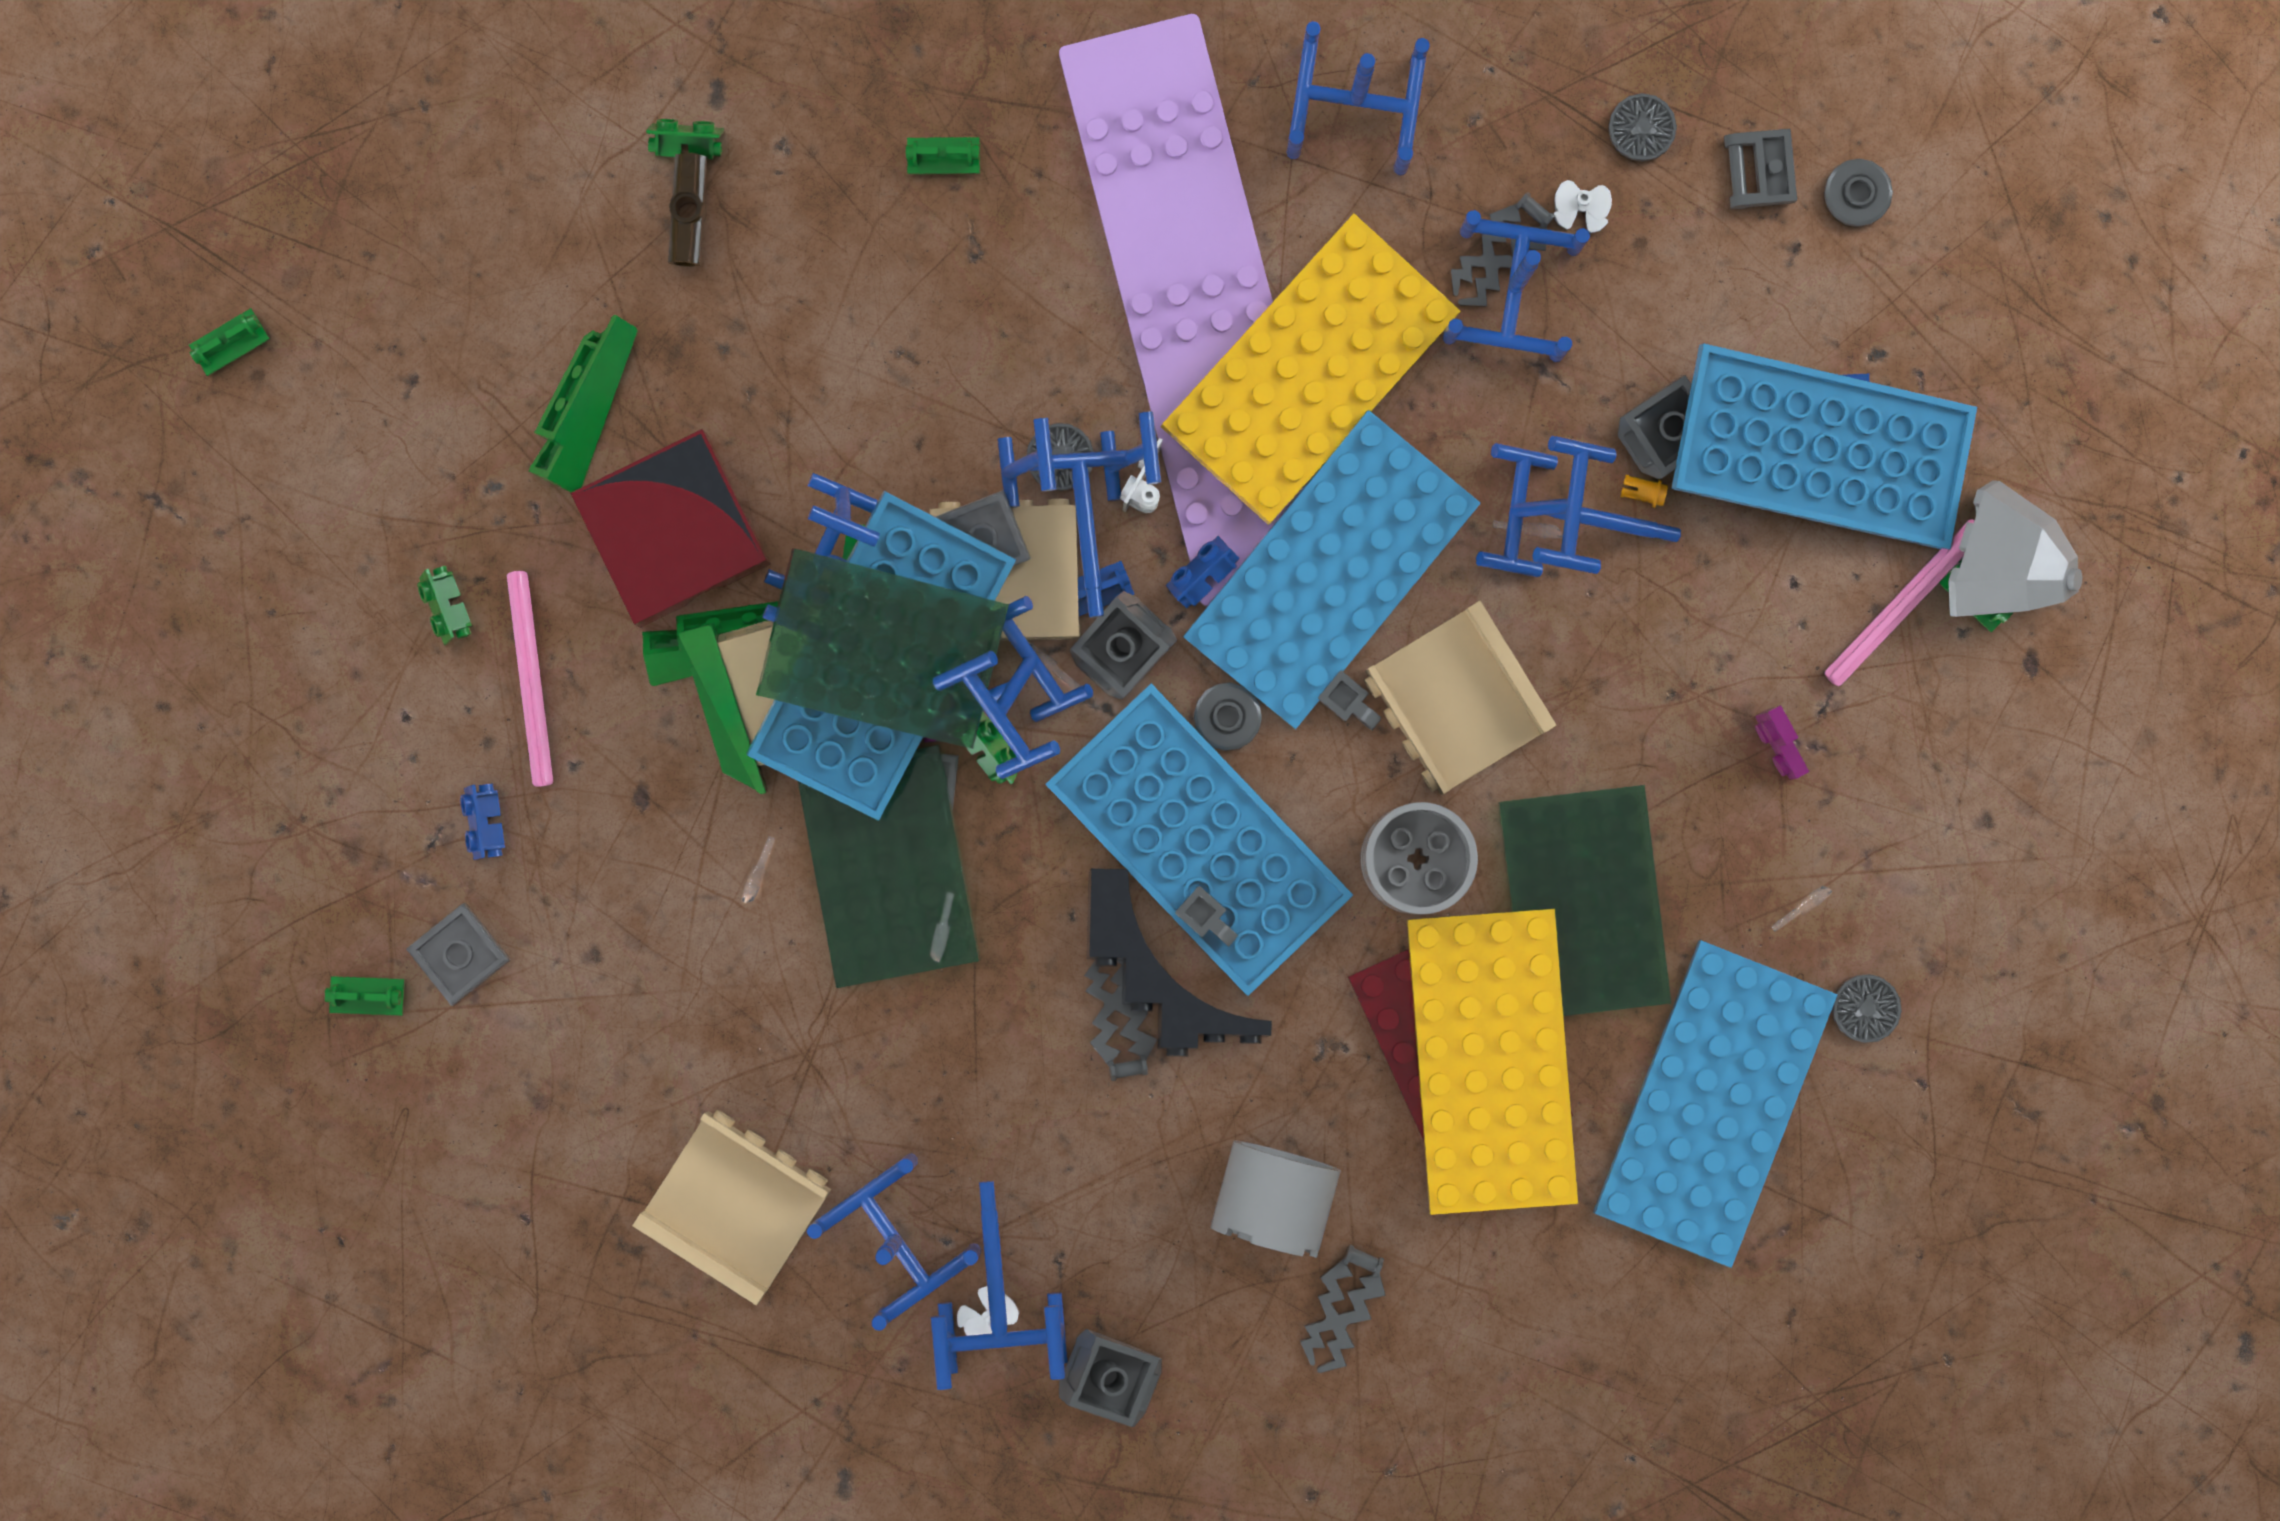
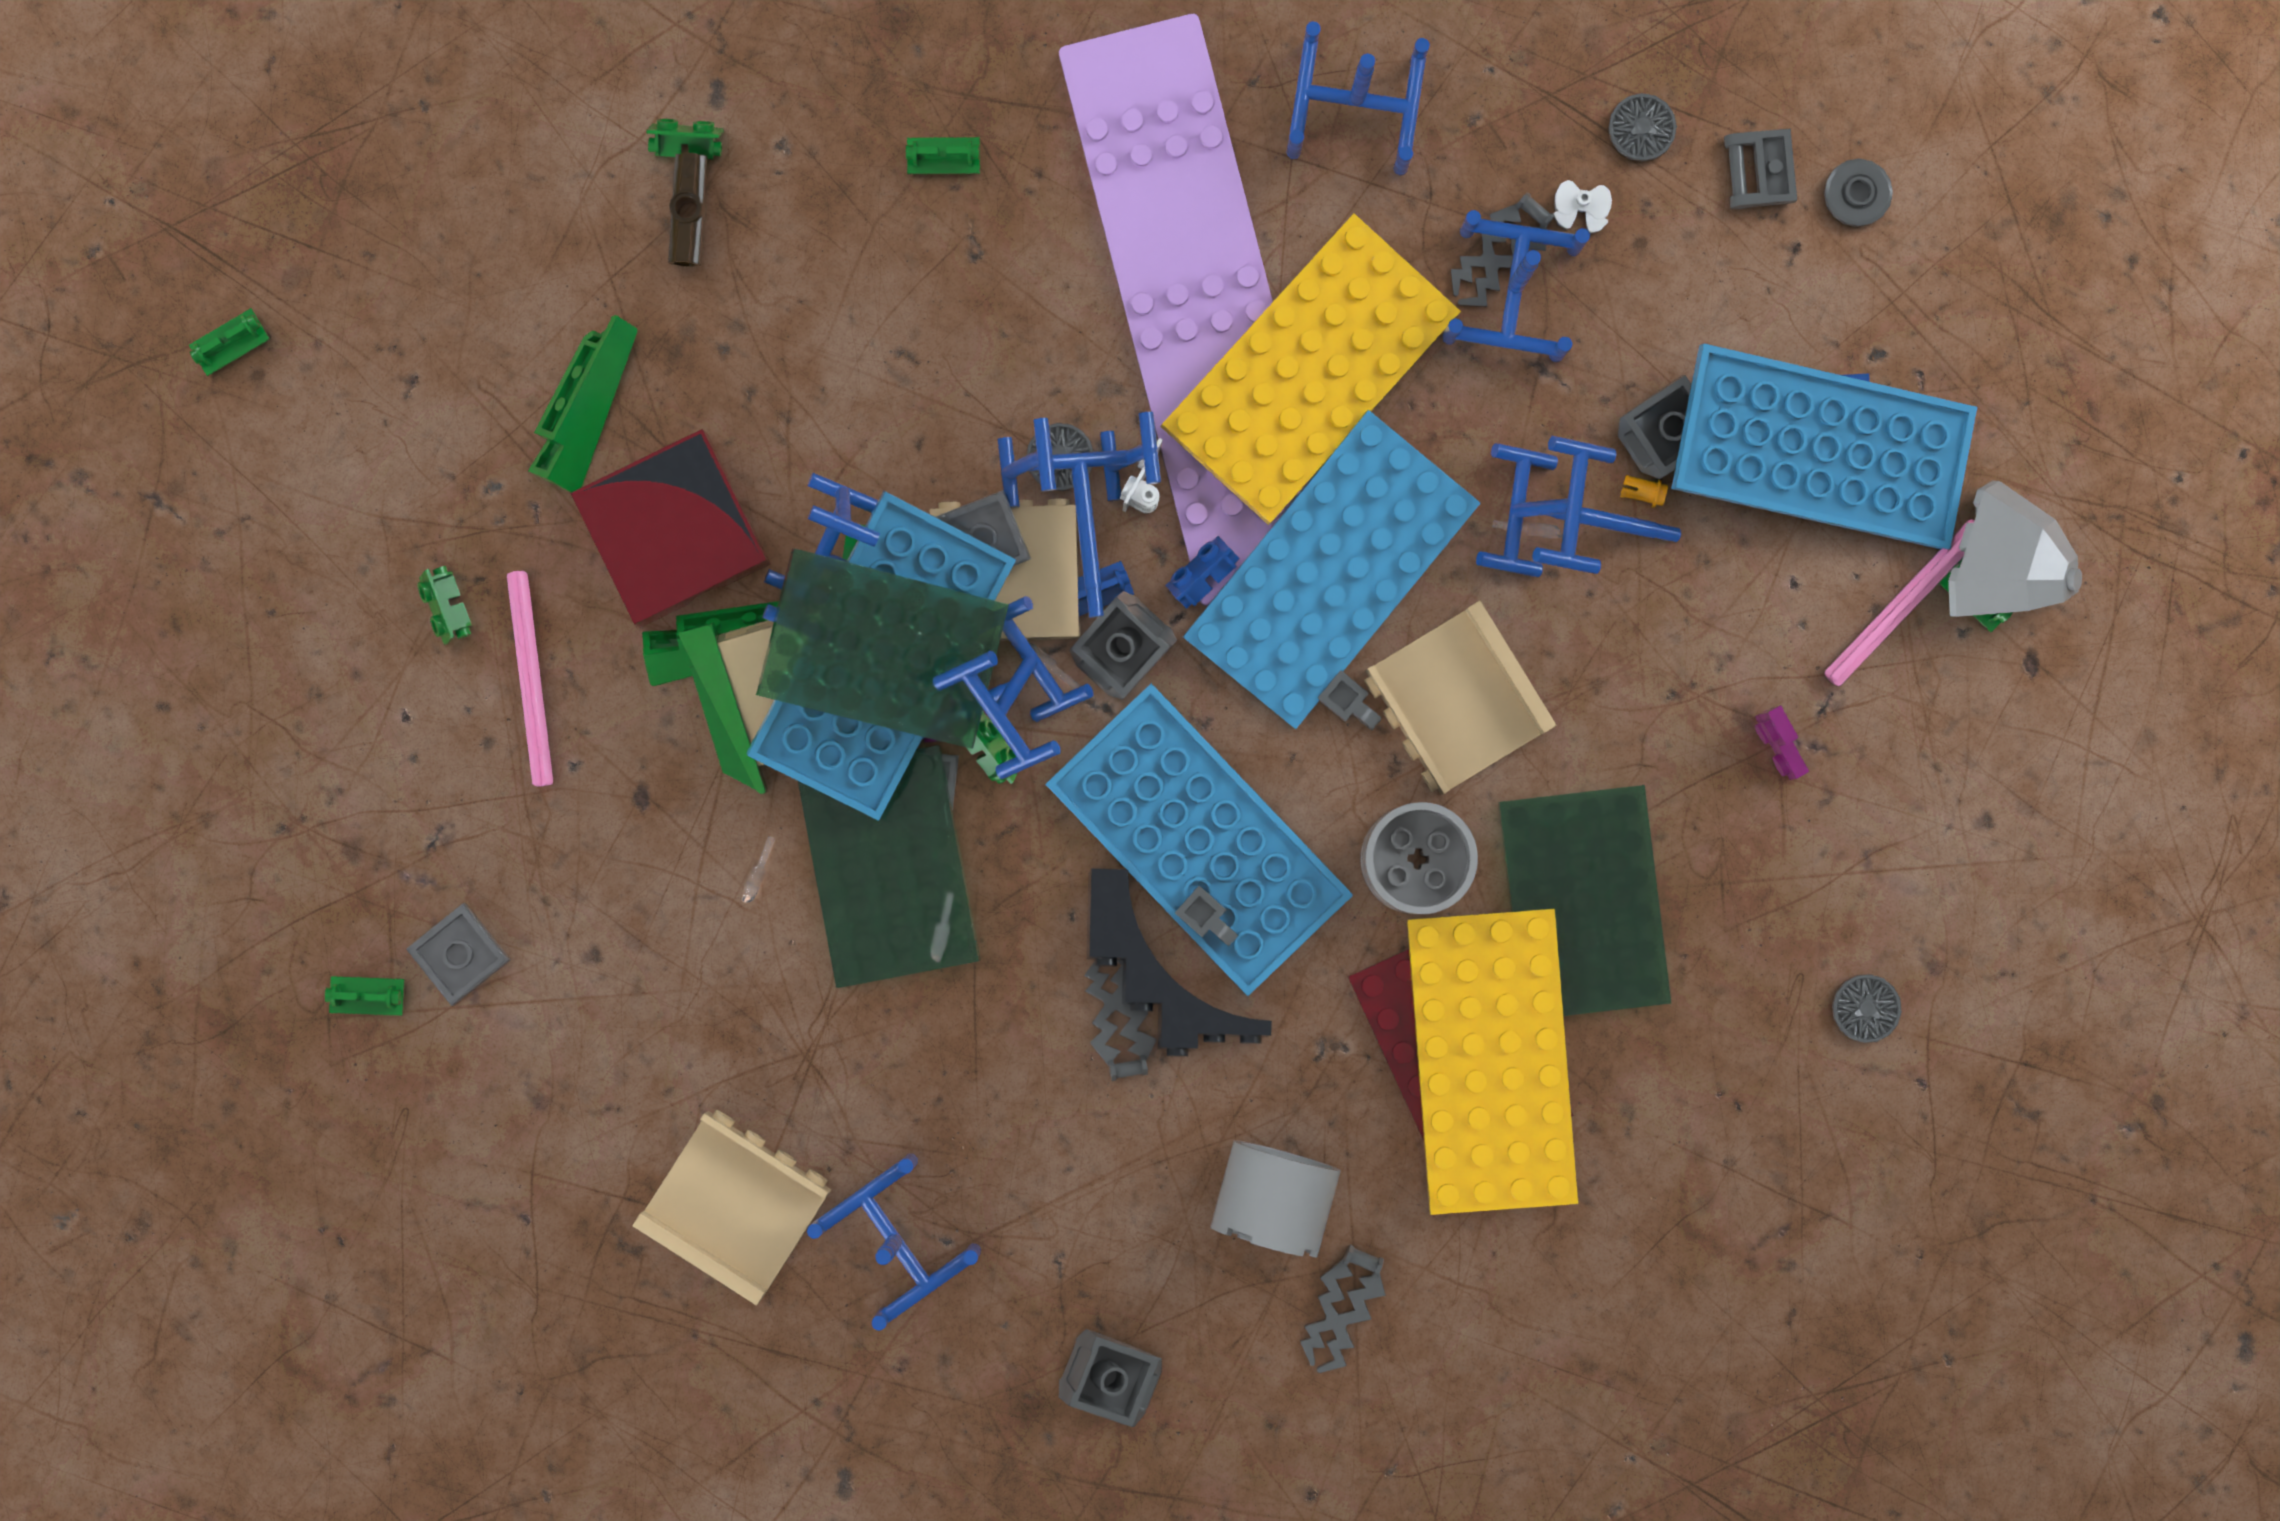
(478, 808): blue hinge -> none
(943, 1332): blue piece -> none
(980, 1324): white piece -> none
(1227, 716): dark grey wheel -> none
(1715, 1103): dark azure plate -> none
(1804, 906): clear piece -> none

